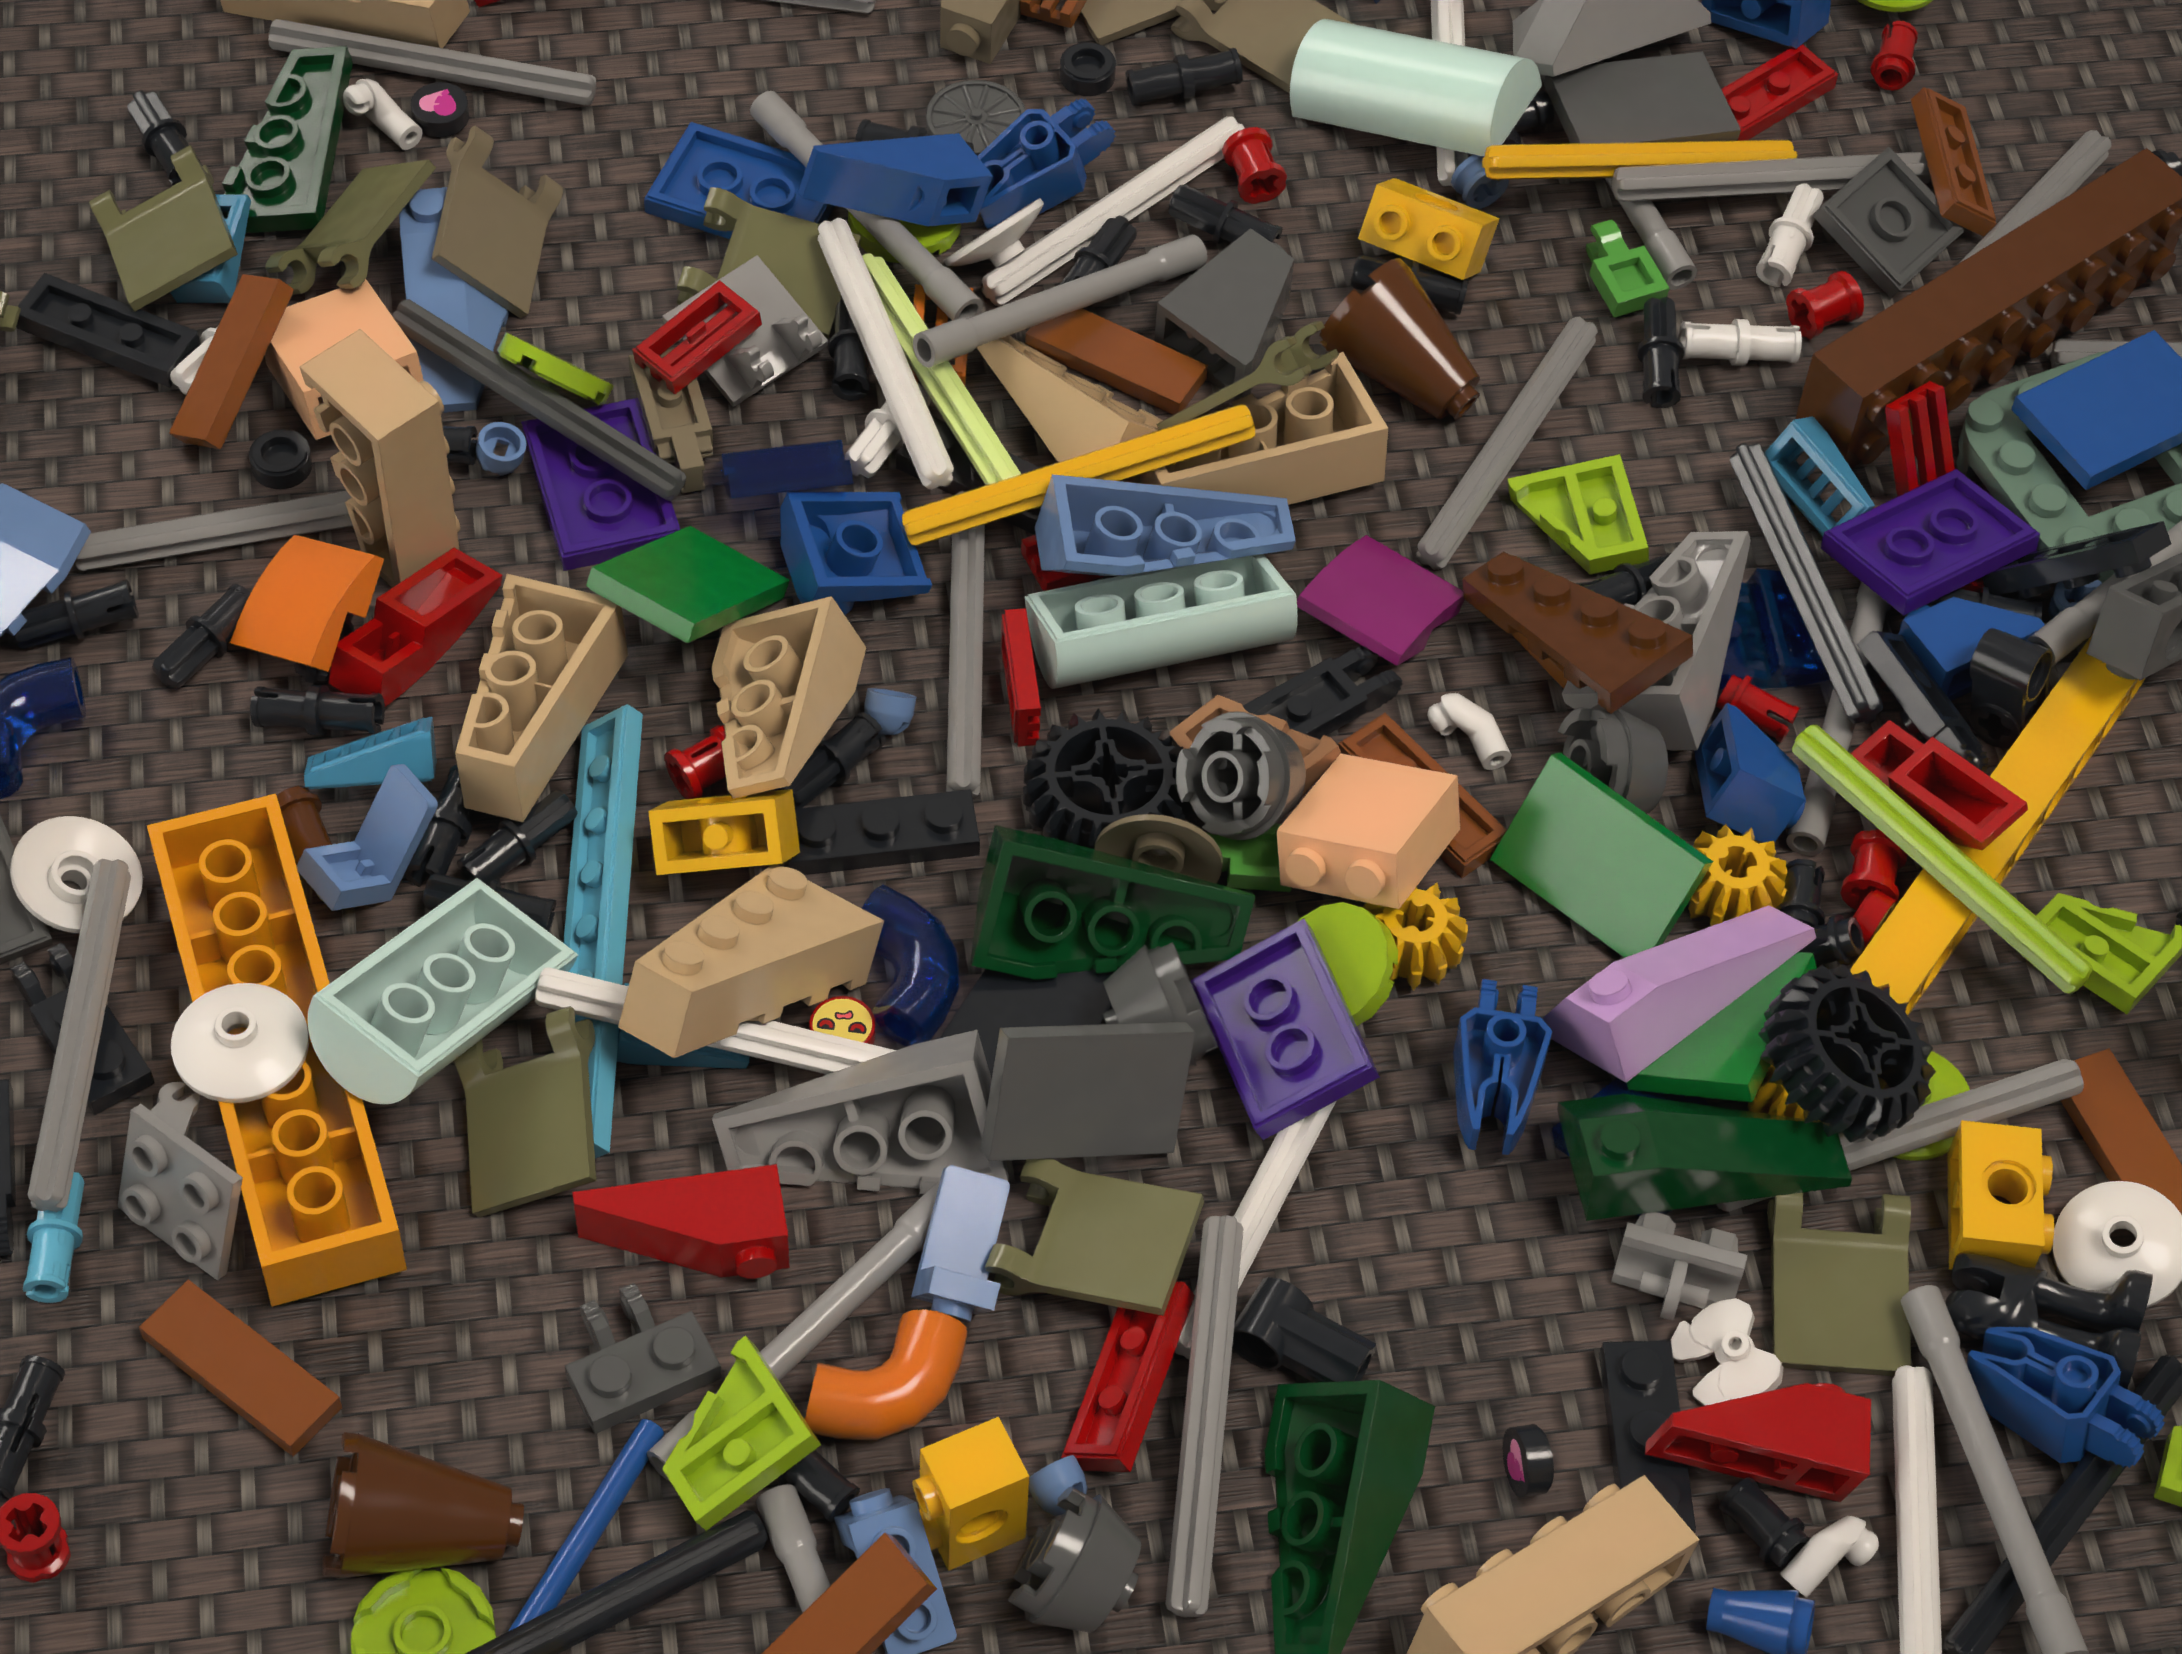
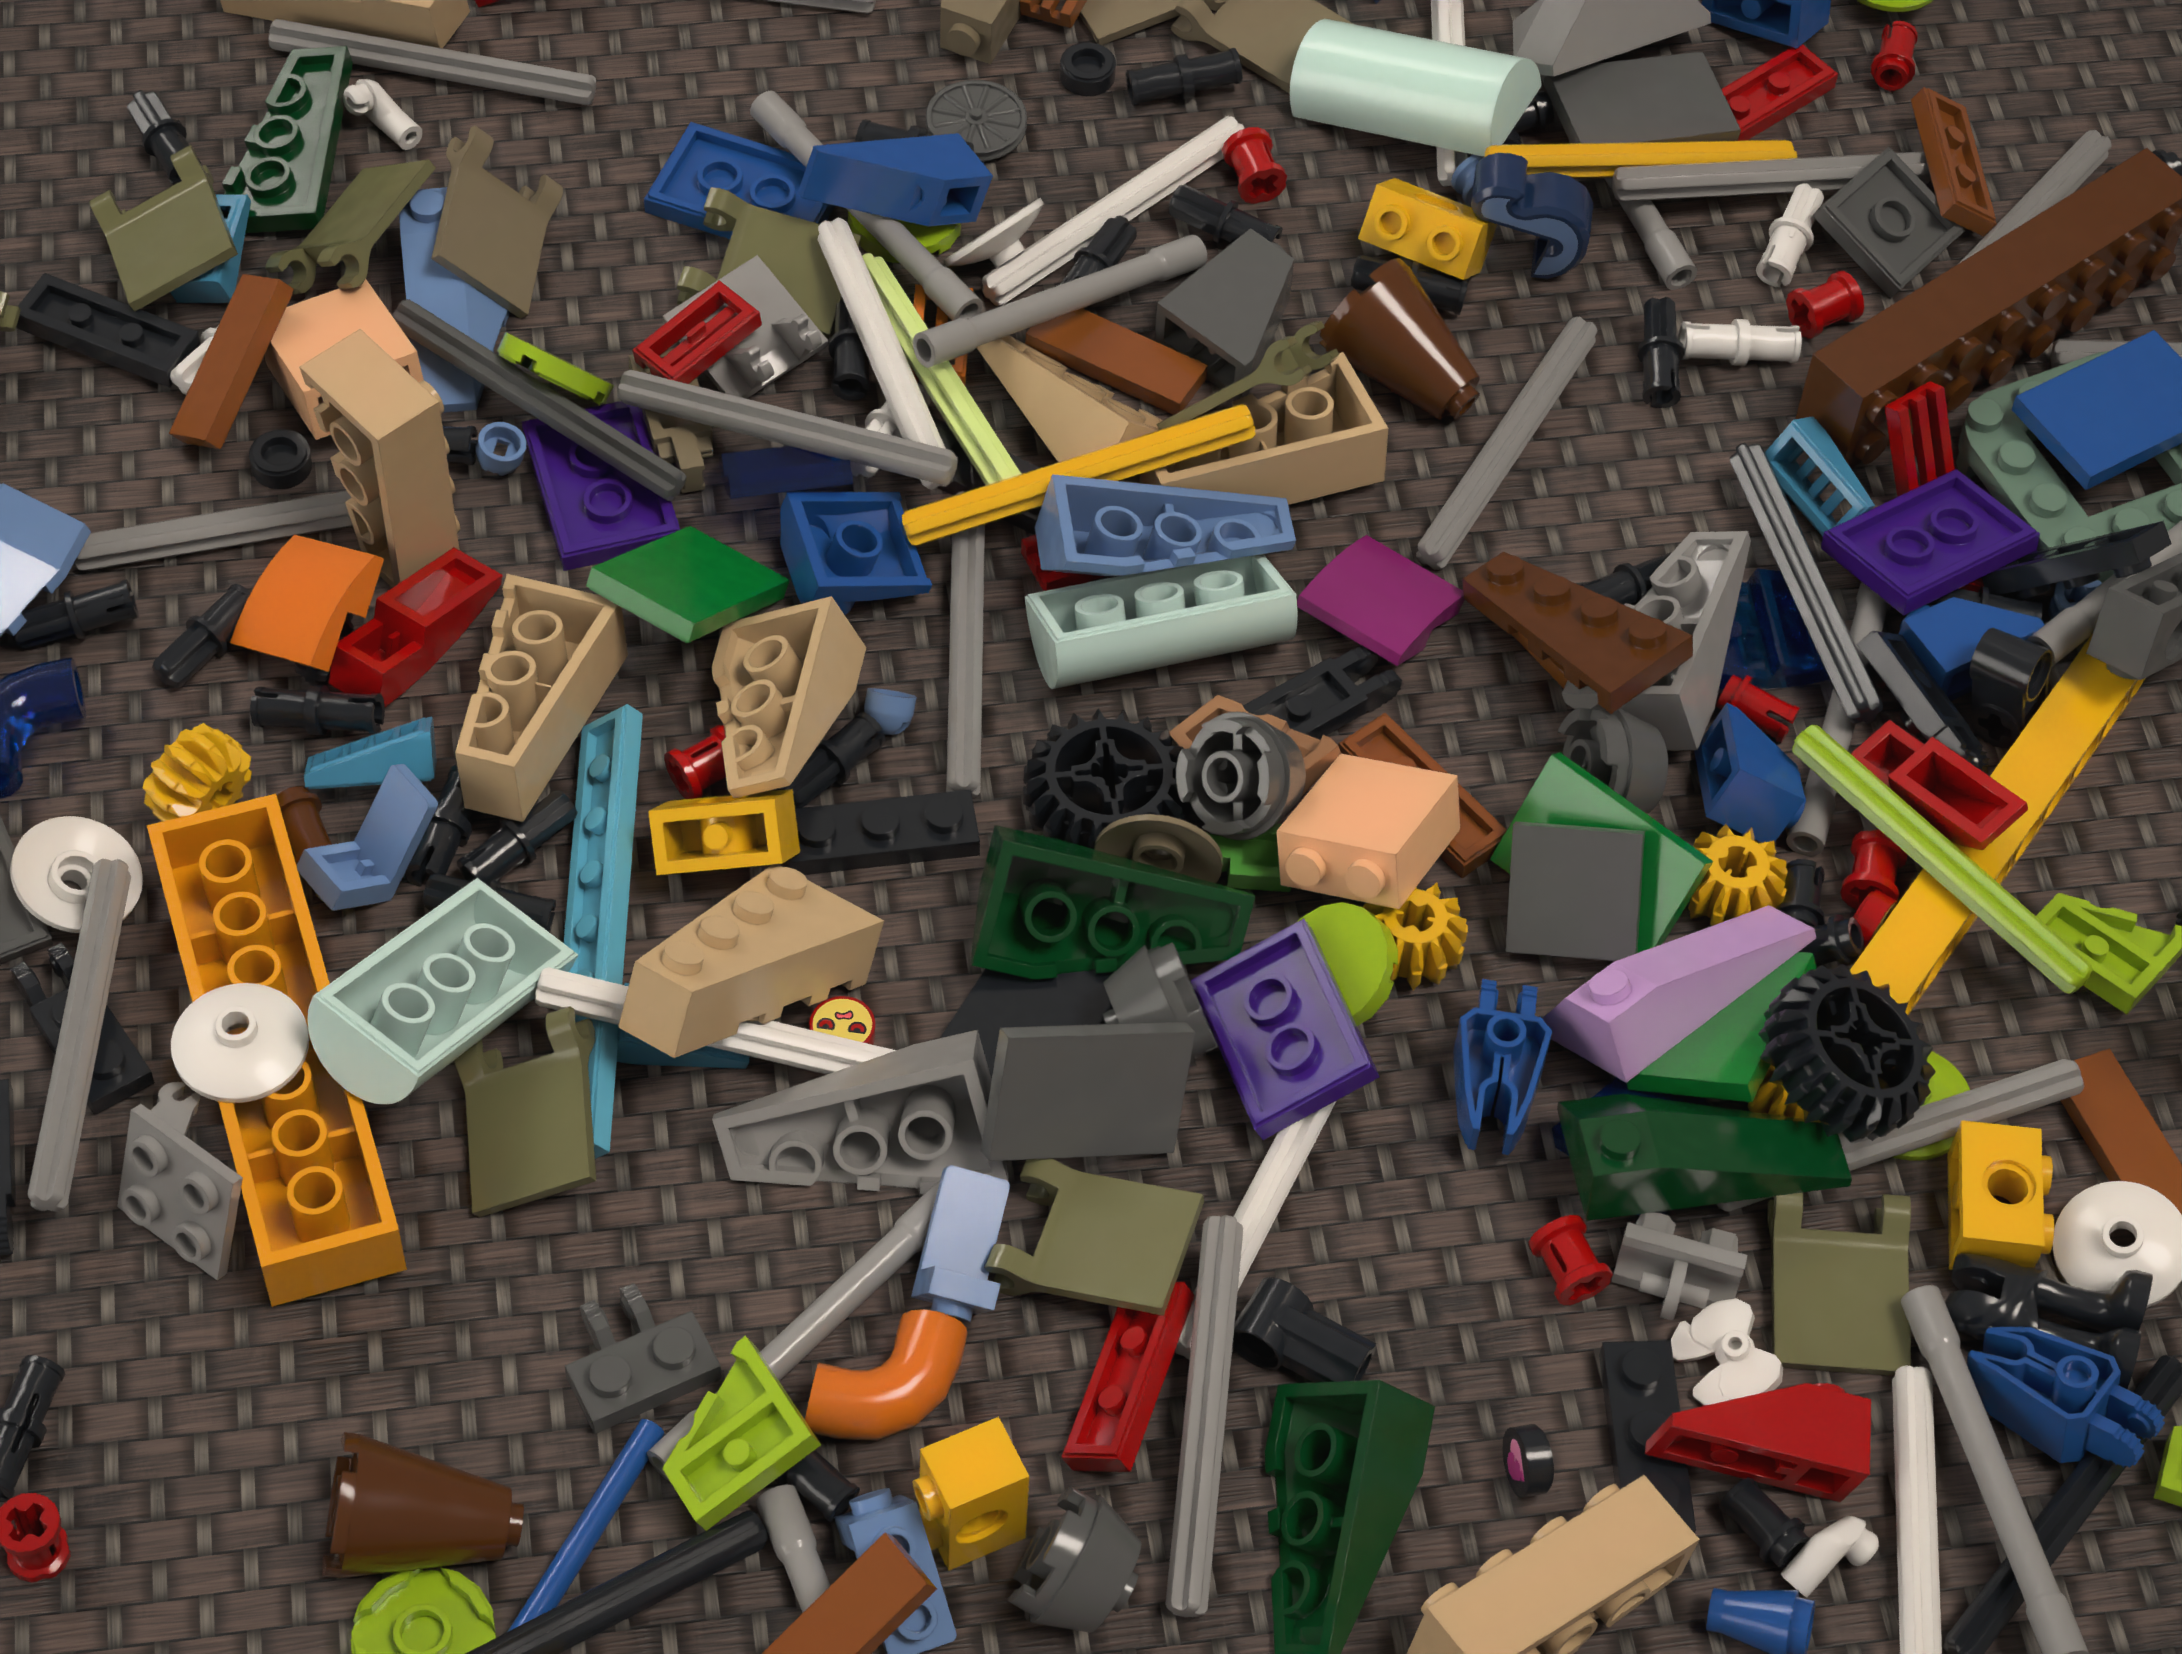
(53, 1243): medium azure axle -> none
(197, 774): none -> yellow gear
(240, 1367): dark orange tile -> none
(440, 109): black tile -> none
(701, 1222): red slope -> none
(788, 427): none -> light grey axle
(923, 964): clear blue cylinder -> none
(1020, 677): red tile -> none
(1041, 159): blue hinge -> none
(1053, 1480): medium blue hinge -> none
(1474, 721): white arm -> none
(1538, 204): none -> dark blue animal
(1570, 1259): none -> red bush
(1574, 891): none -> dark grey tile
(1585, 512): lime wing -> none
(1620, 274): bright green plate -> none

